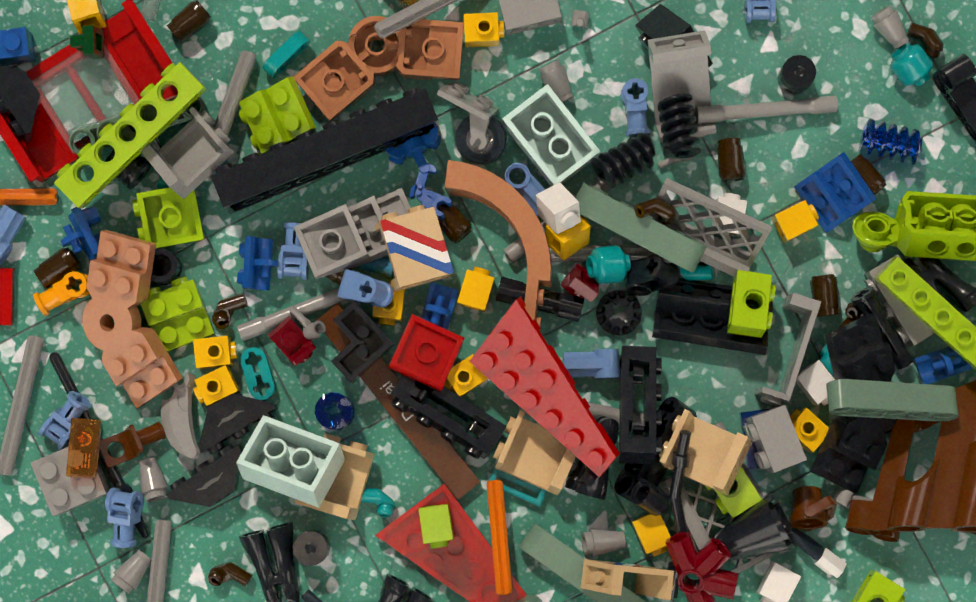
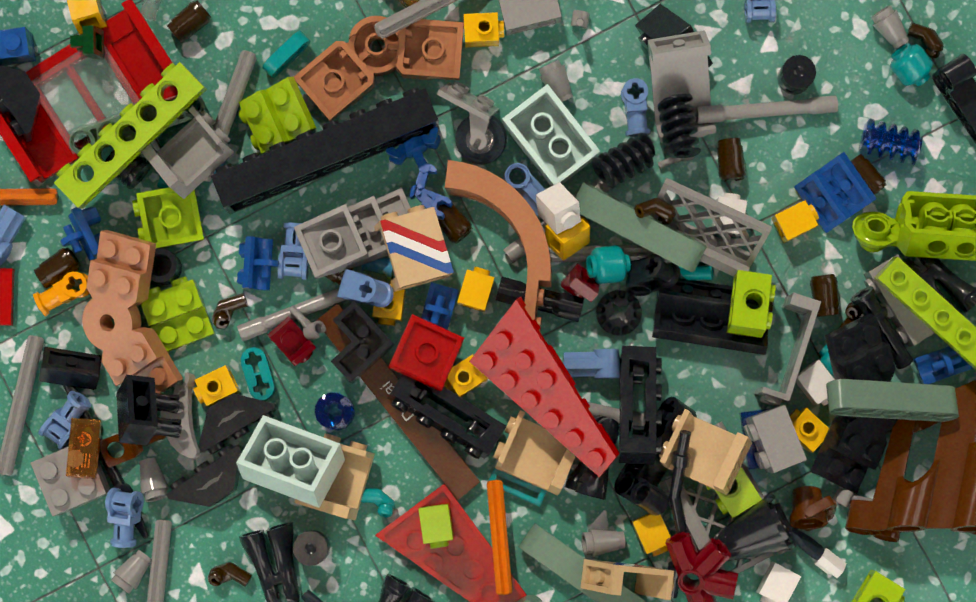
(70, 368): none -> black slope
(138, 411): none -> black brick
(214, 352): yellow brick -> none

